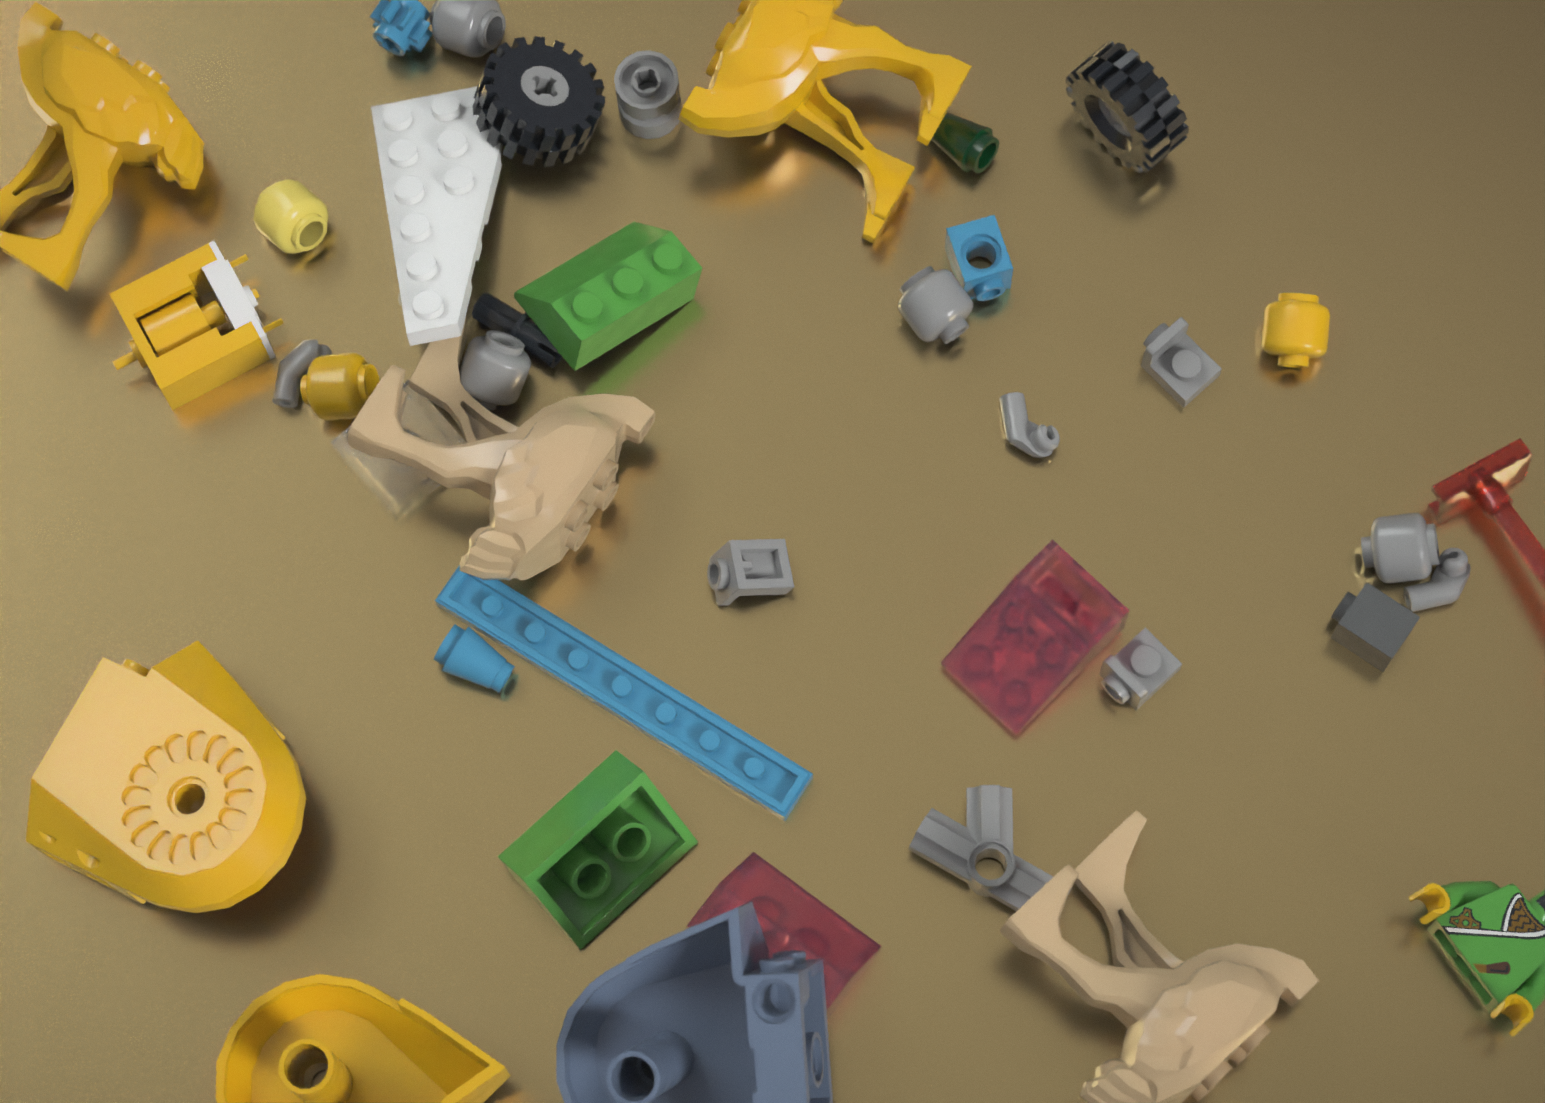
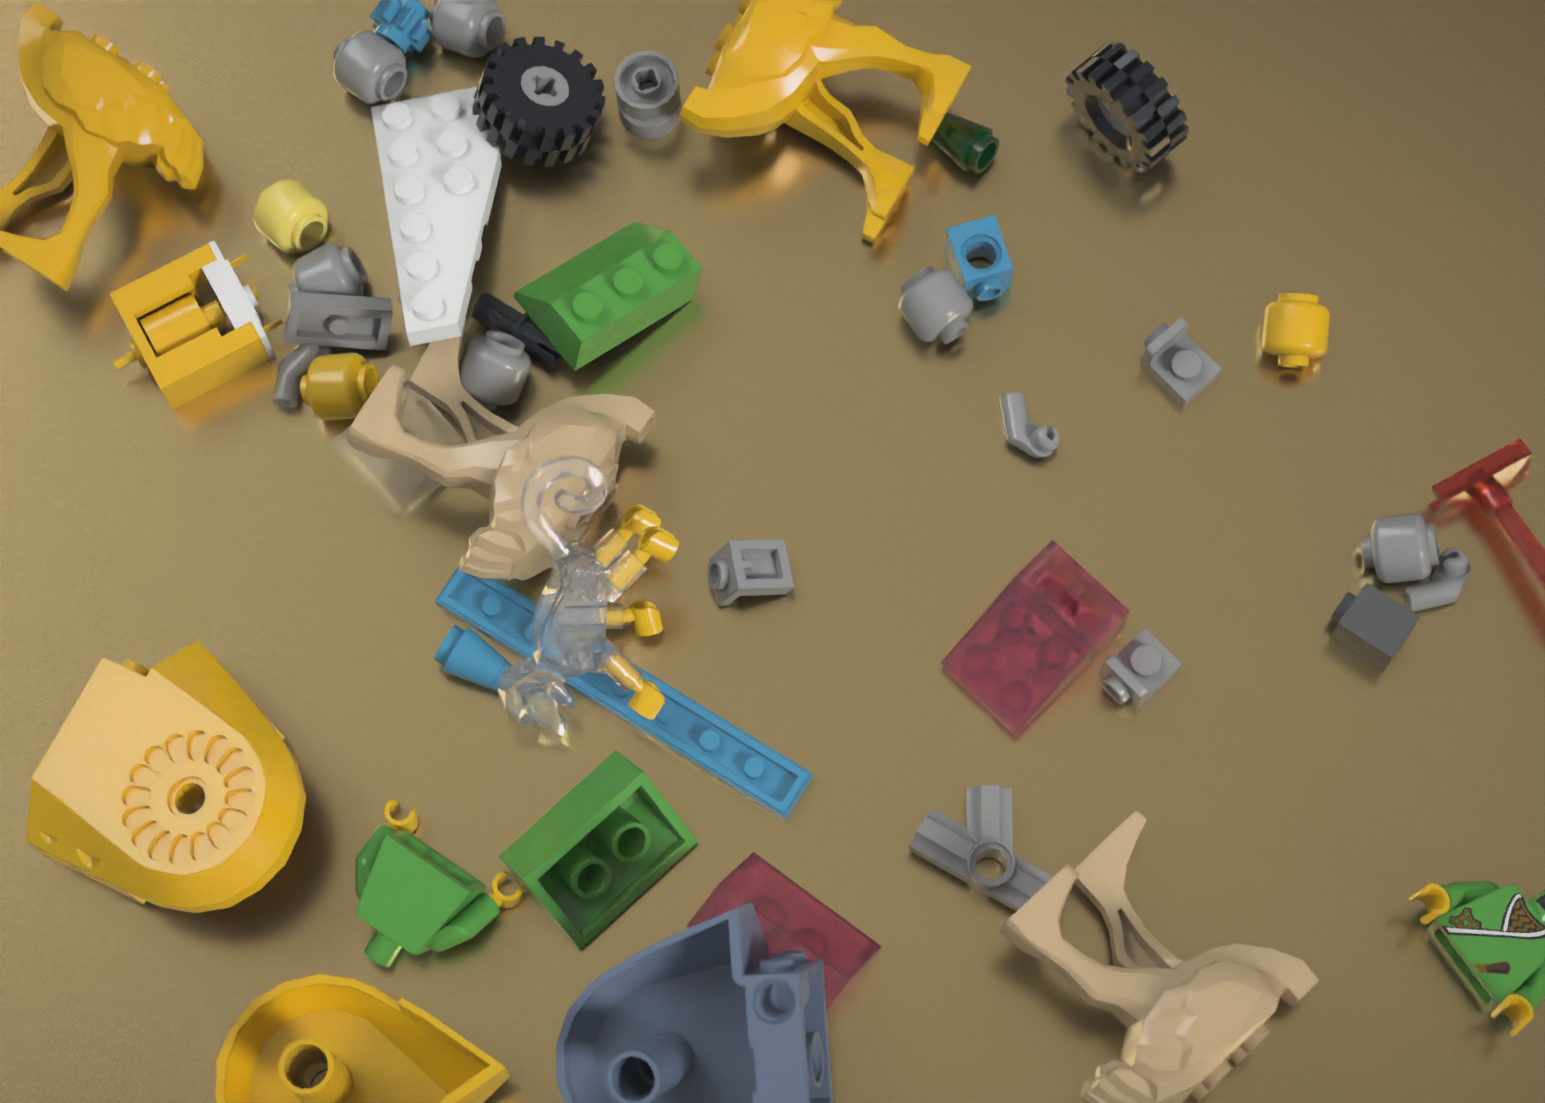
(329, 271): none -> light grey head
(338, 320): none -> light grey plate
(370, 67): none -> light grey head
(418, 894): none -> bright green torso
(573, 607): none -> clear animal

